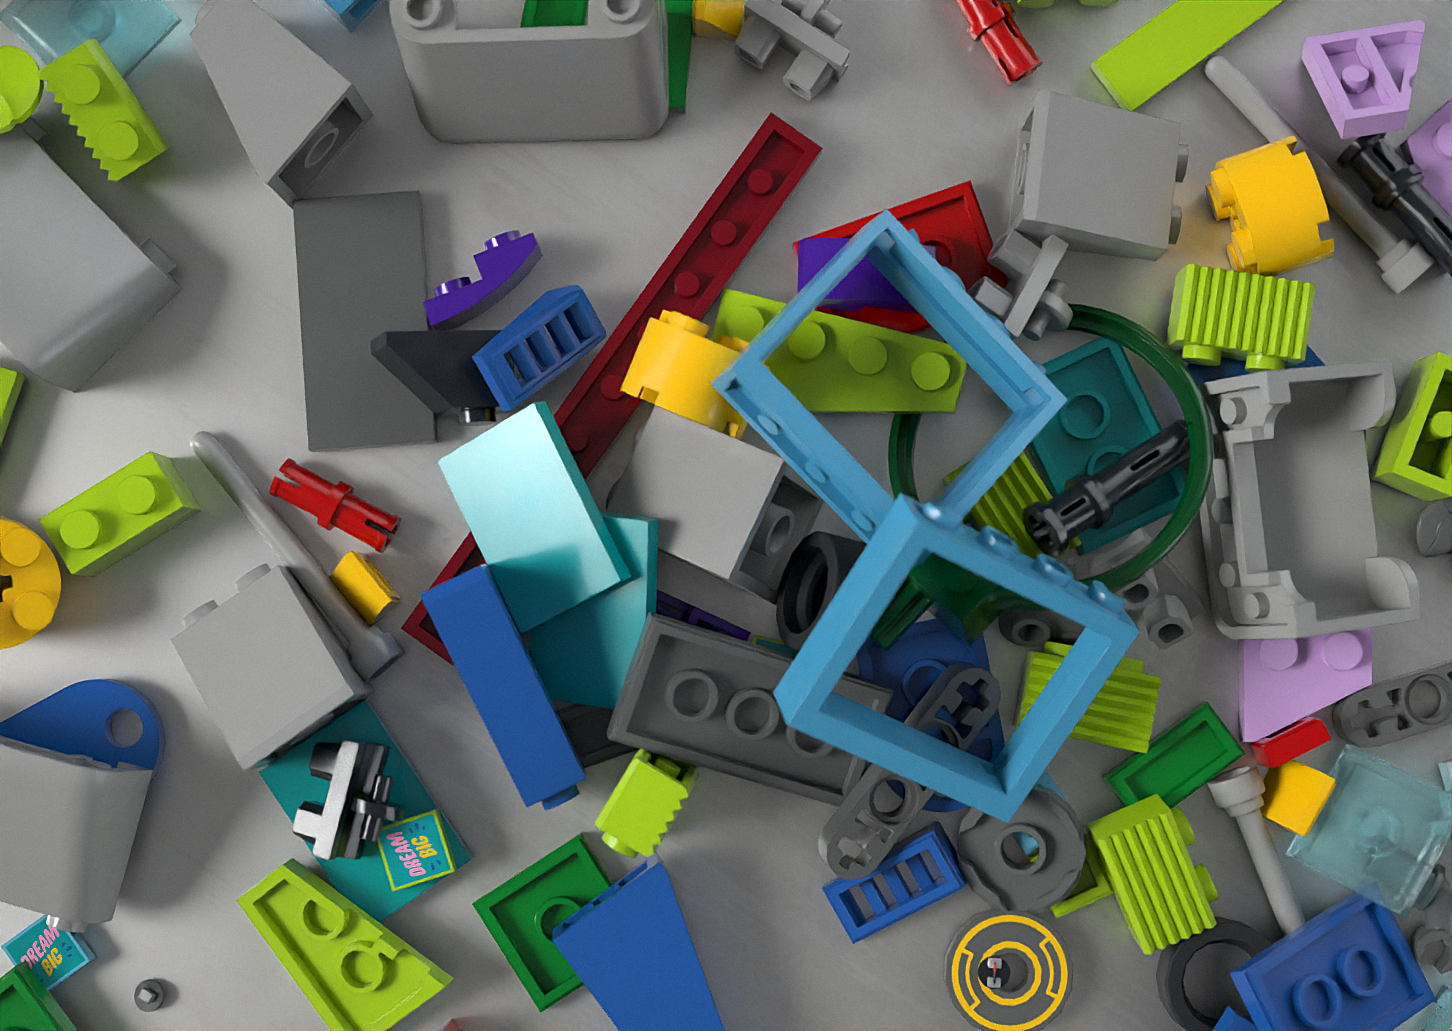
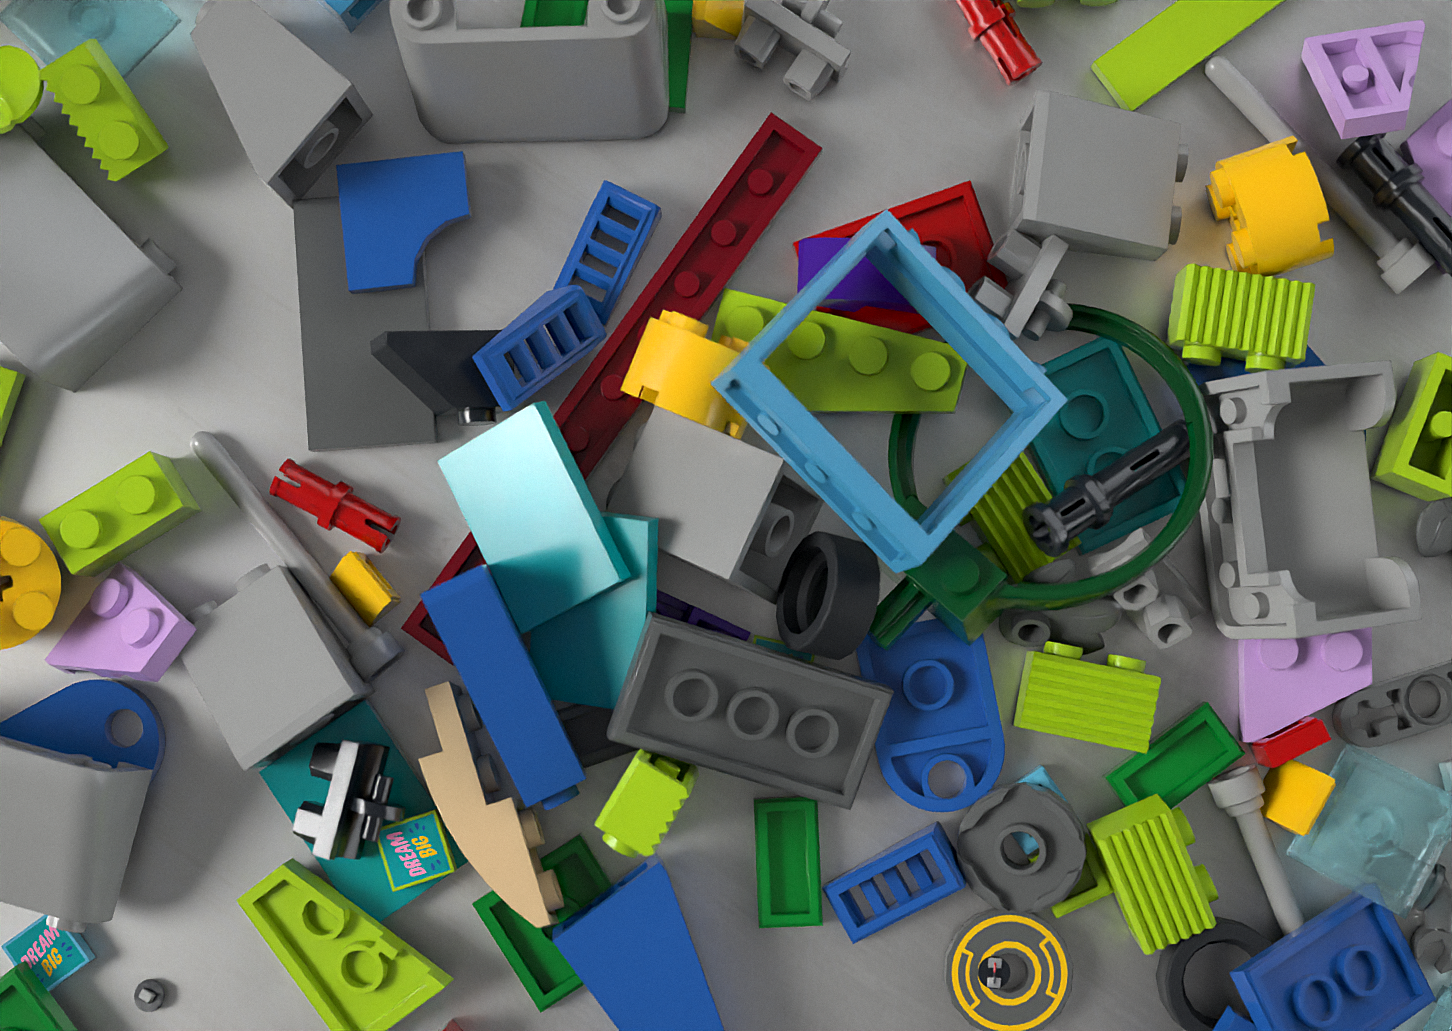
(123, 631): none -> lavender wing
(394, 212): none -> blue tile
(491, 834): none -> tan slope
(502, 269): dark purple slope -> none
(630, 204): none -> blue slope
(787, 862): none -> green tile
(894, 823): dark grey beam -> none
(993, 788): dark azure window -> none

